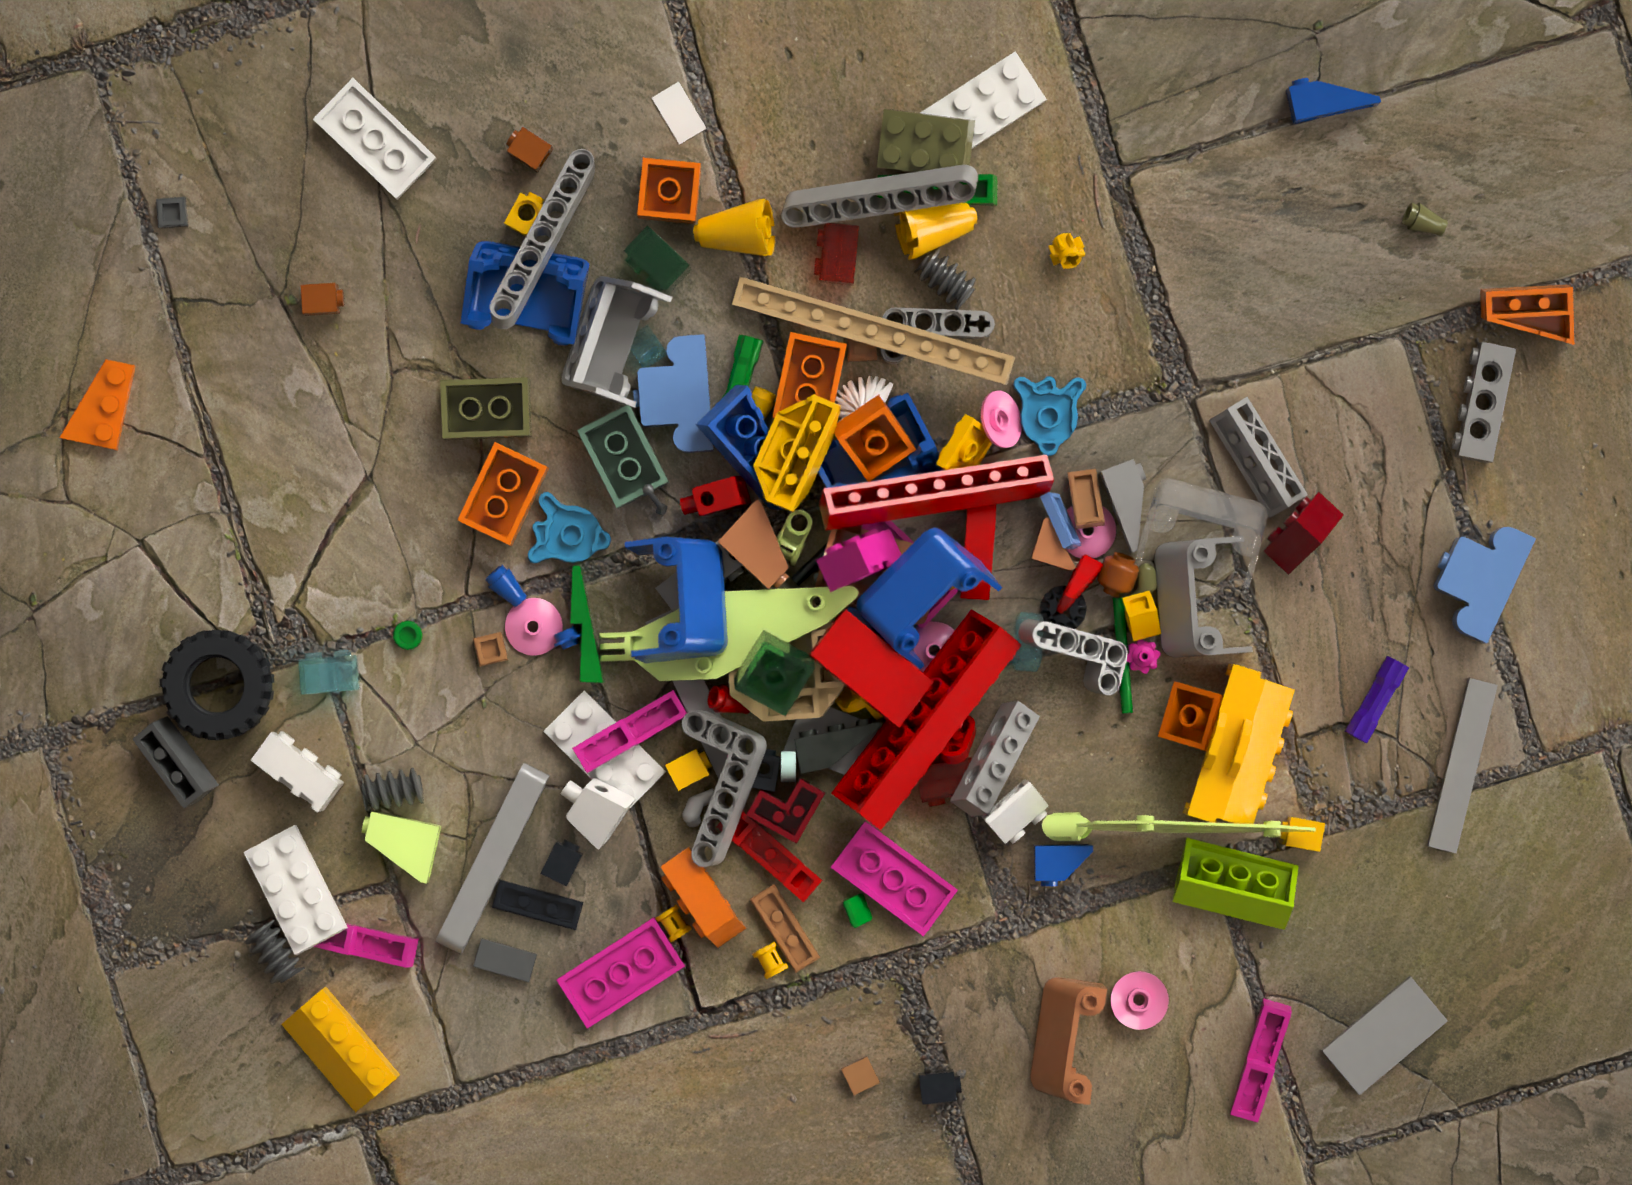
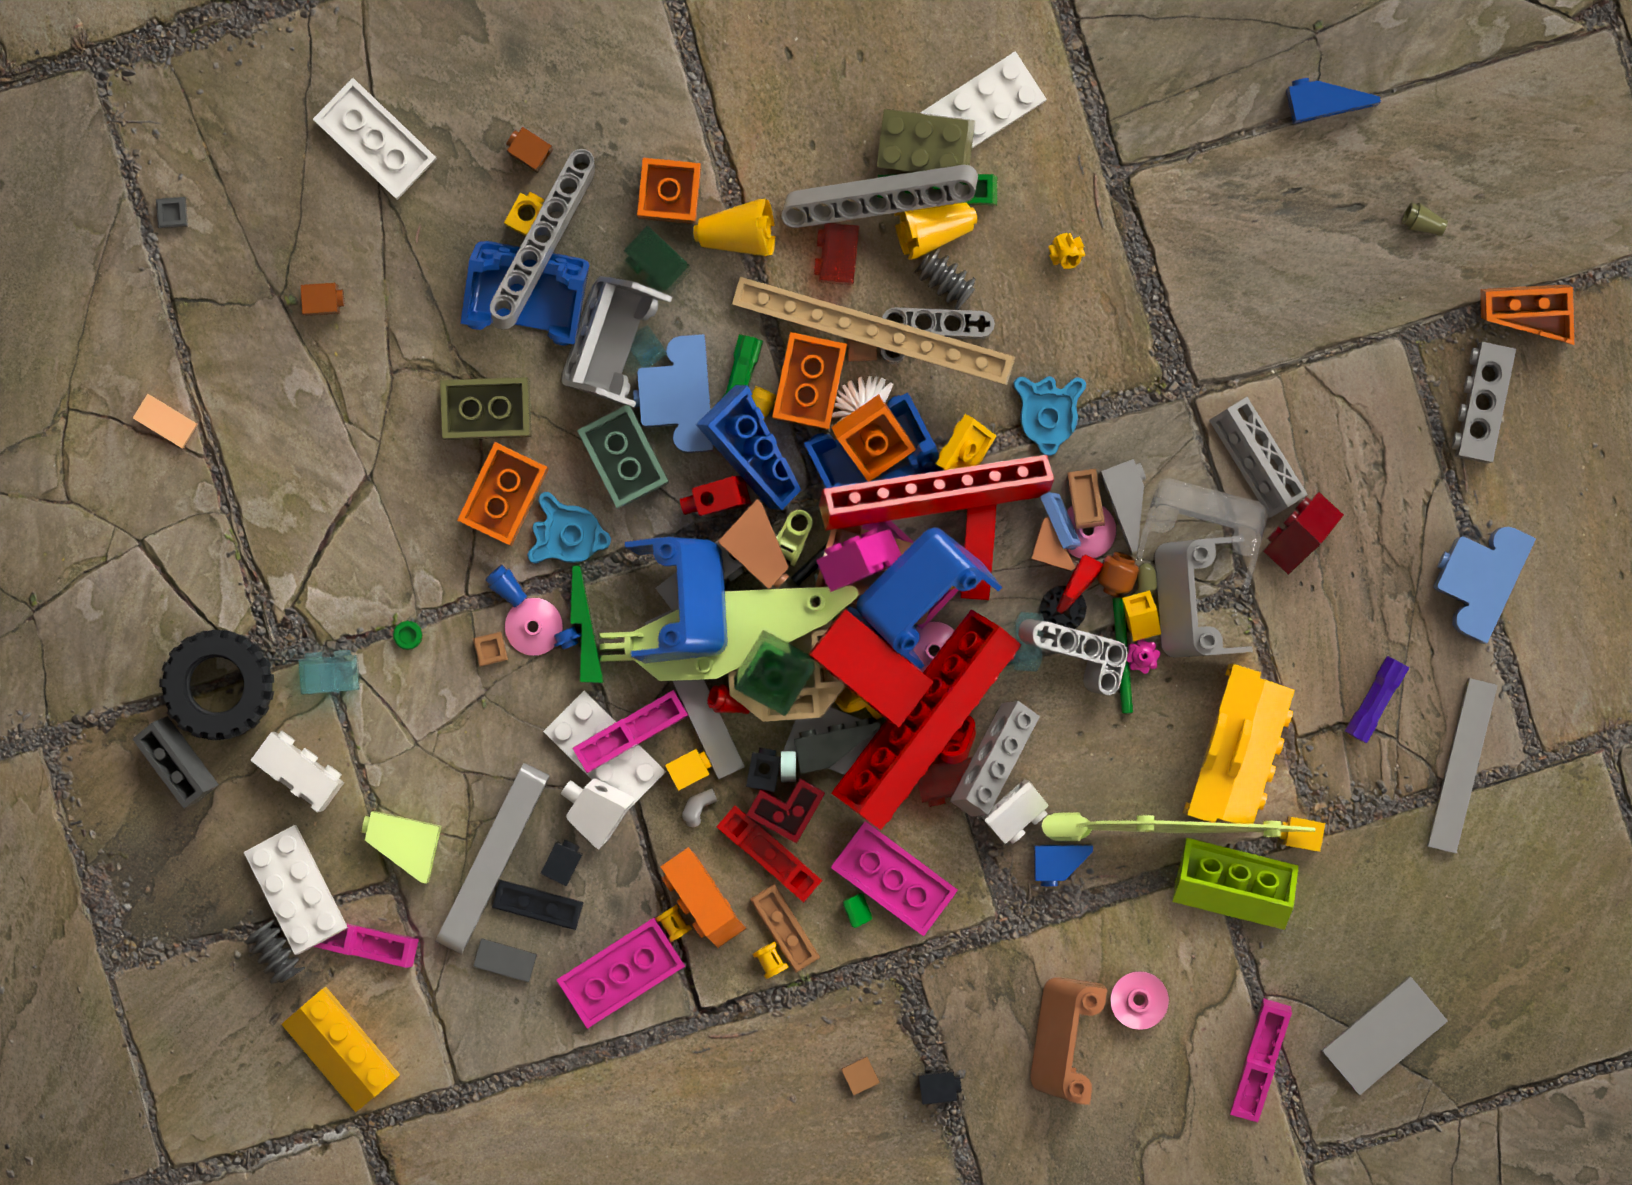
(103, 407): orange wing -> none
(165, 421): none -> light nougat tile
(392, 788): dark grey piece -> none
(648, 490): dark grey hinge -> none
(679, 113): white sticker -> none
(727, 781): light grey beam -> none
(795, 450): yellow wedge -> none
(1001, 419): bright pink dish -> none
(1190, 715): orange brick -> none

